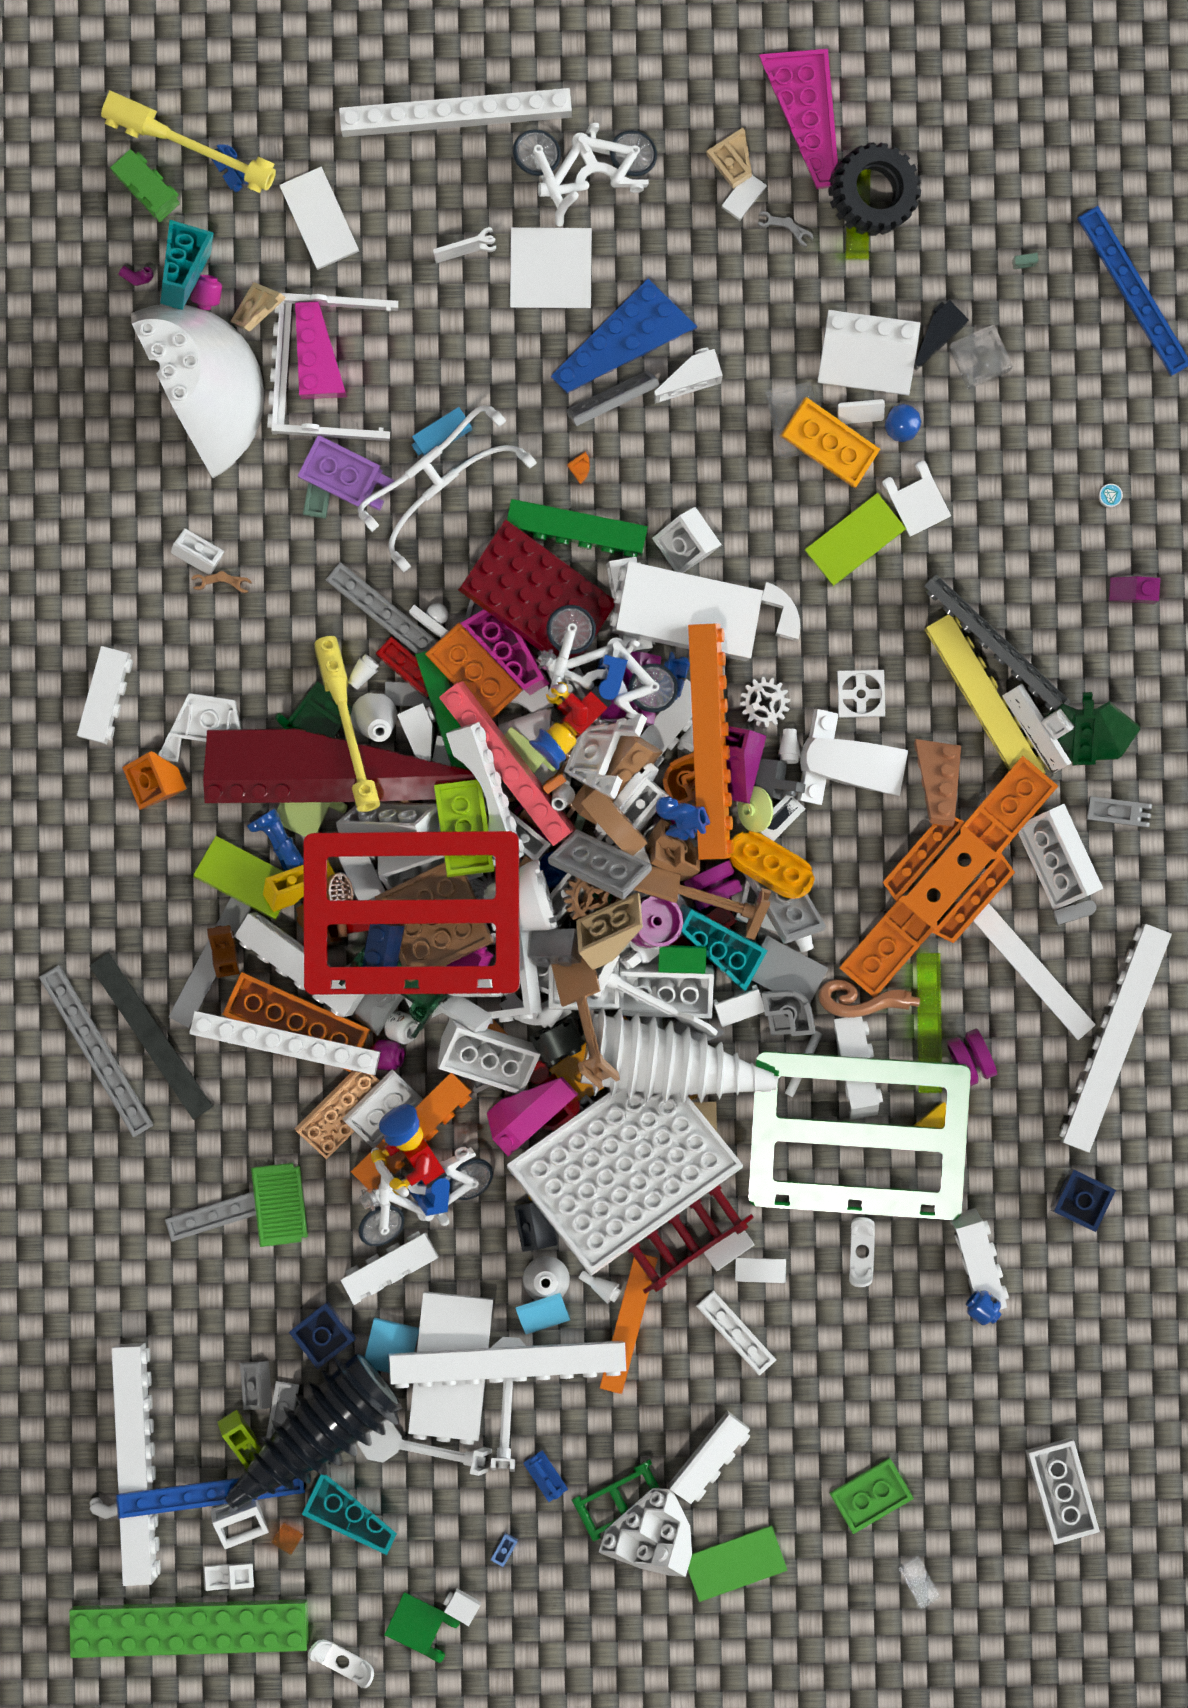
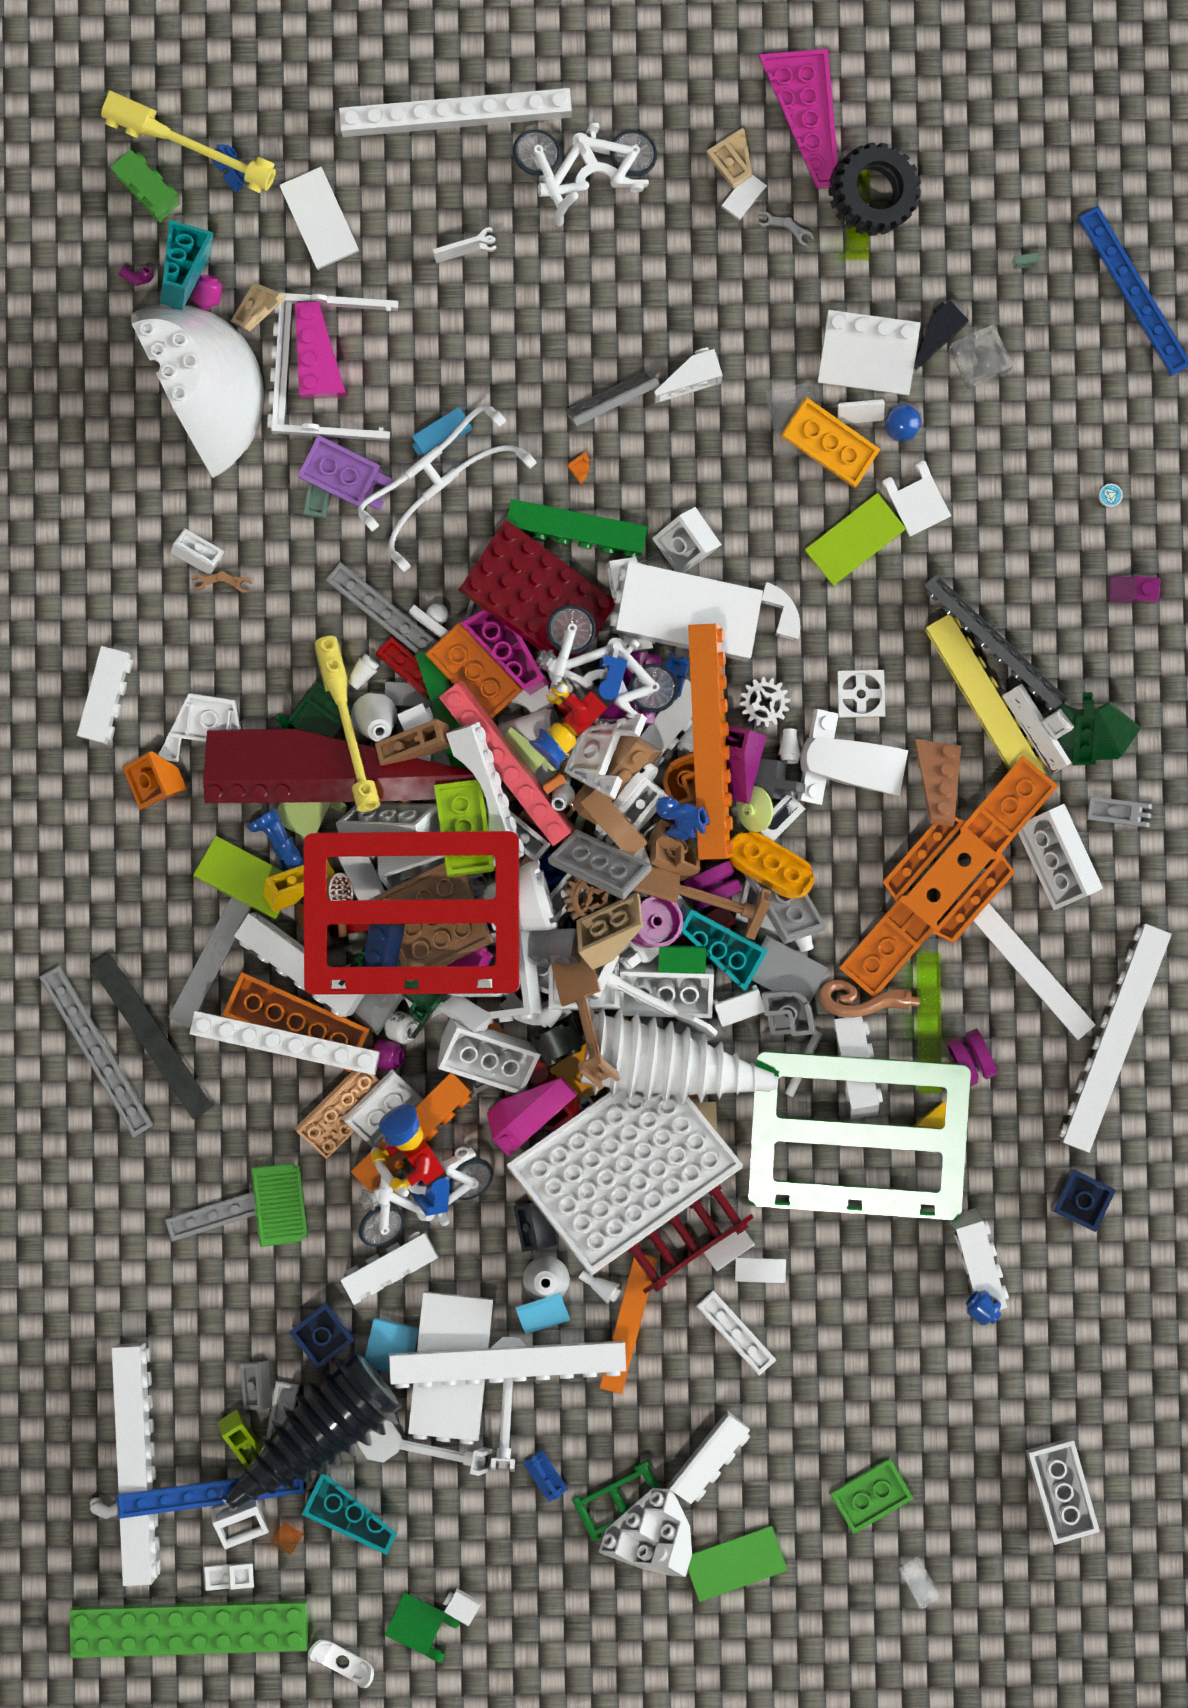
(223, 951): reddish brown brick -> none
(414, 743): none -> medium nougat slope
(504, 1549): medium blue piece -> none
(550, 267): white sticker -> none
(633, 330): blue wing -> none
(862, 1268): white piece -> none
(1074, 912): light grey bar -> none

